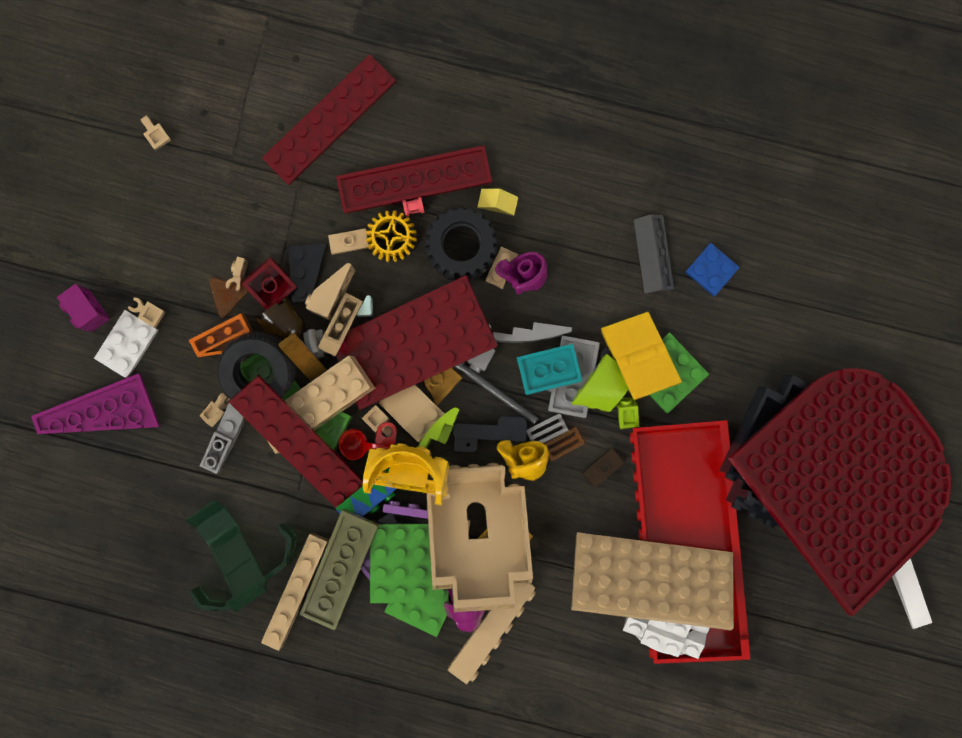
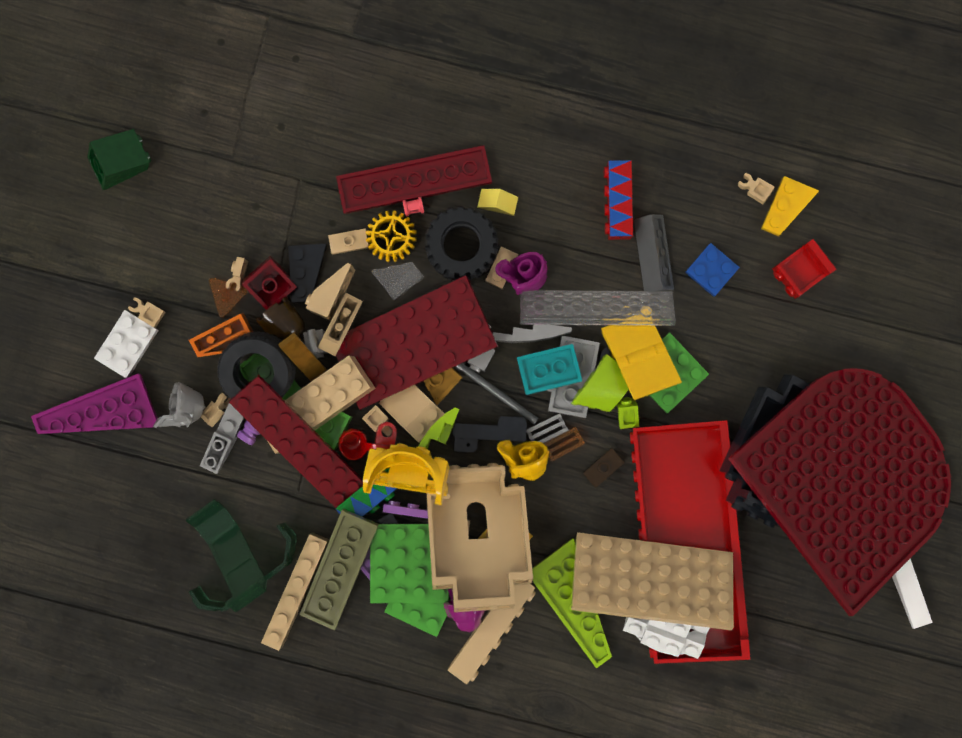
(83, 308): magenta brick -> none
(117, 158): none -> dark green slope
(156, 134): tan plate -> none
(184, 406): none -> light grey head
(248, 433): none -> medium lavender wheel
(329, 120): dark red plate -> none
(366, 308): light aqua slope -> none
(398, 278): none -> clear wing
(555, 582): none -> lime wing
(597, 308): none -> clear plate
(618, 200): none -> brick
(758, 189): none -> tan plate
(787, 204): none -> yellow wing
(803, 269): none -> red panel

